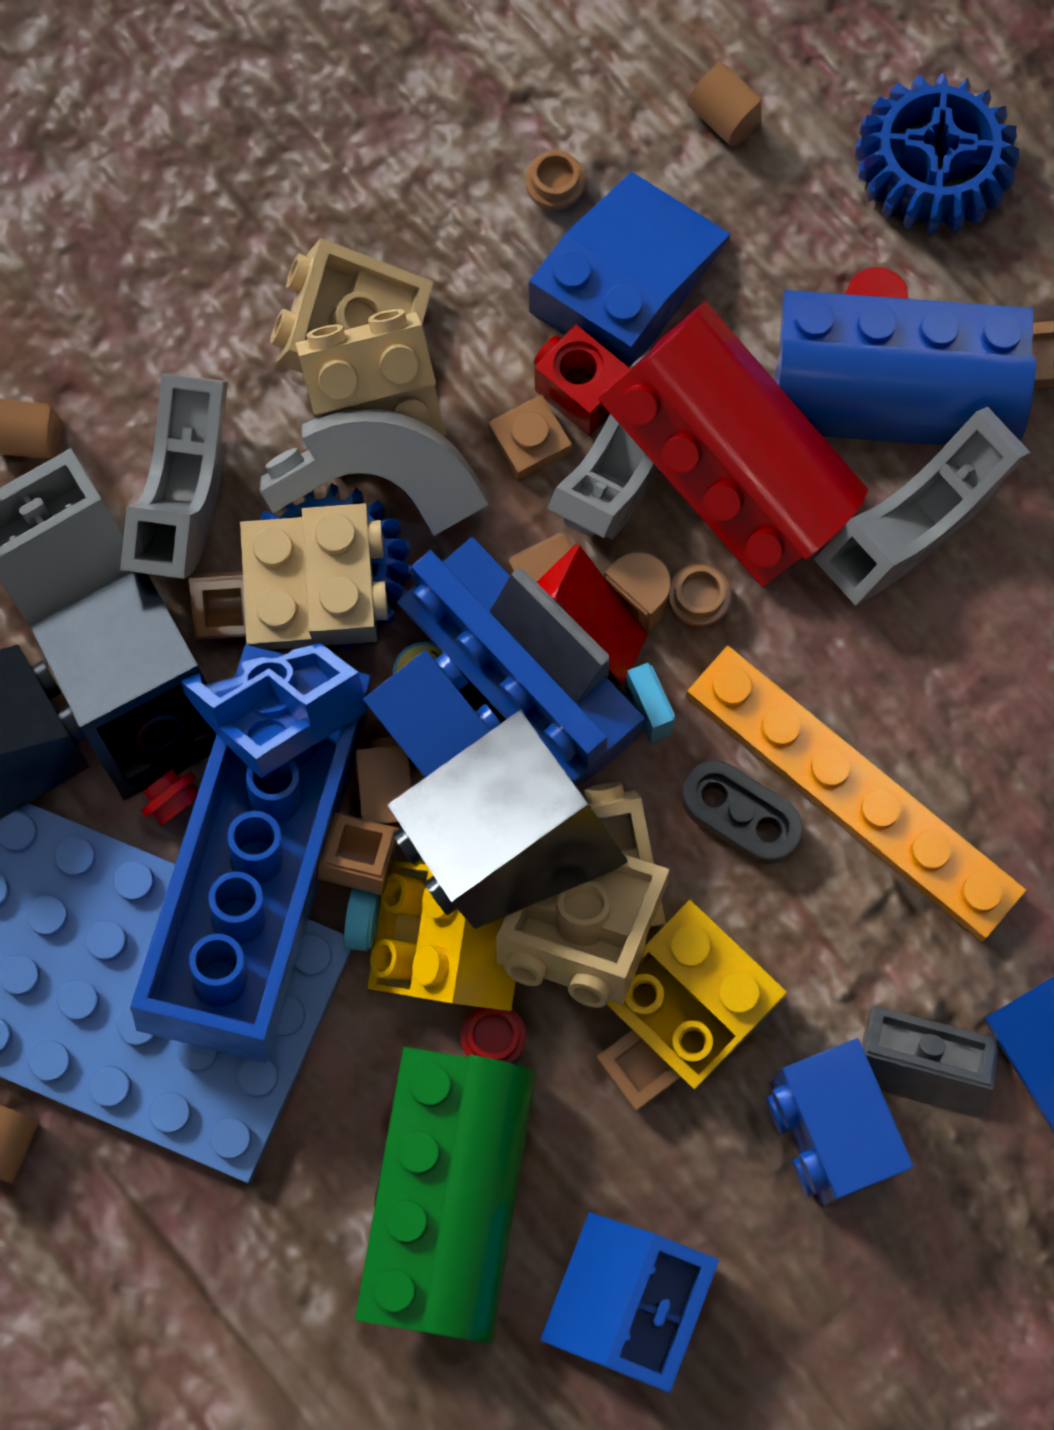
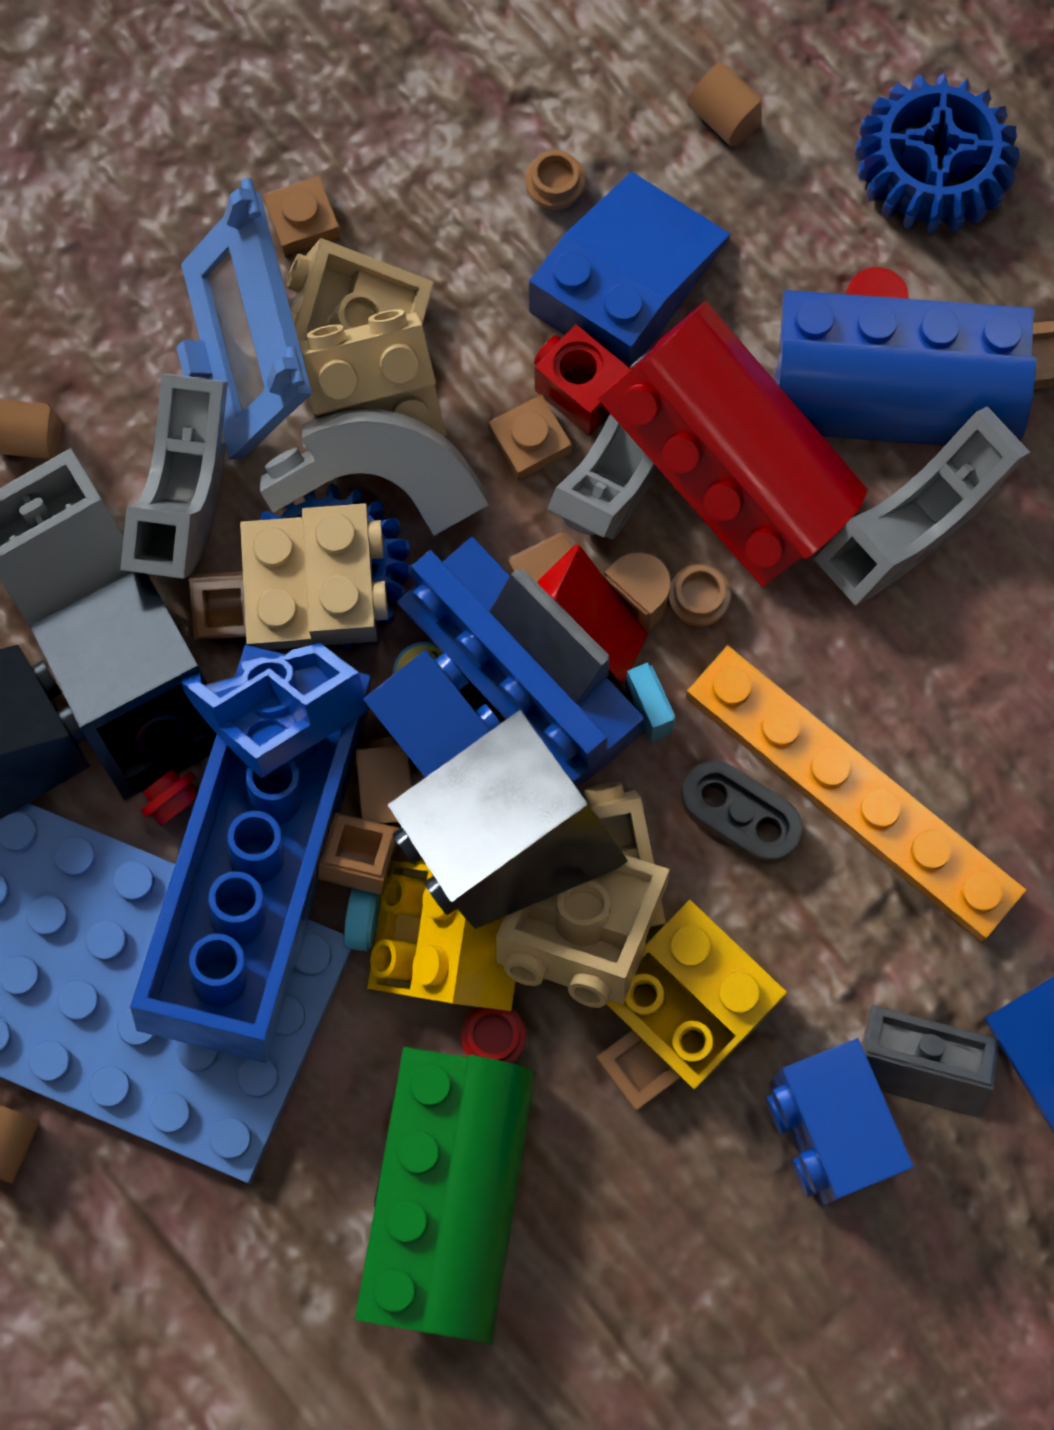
(244, 324): none -> medium blue piece
(301, 215): none -> medium nougat plate
(630, 1301): blue slope -> none

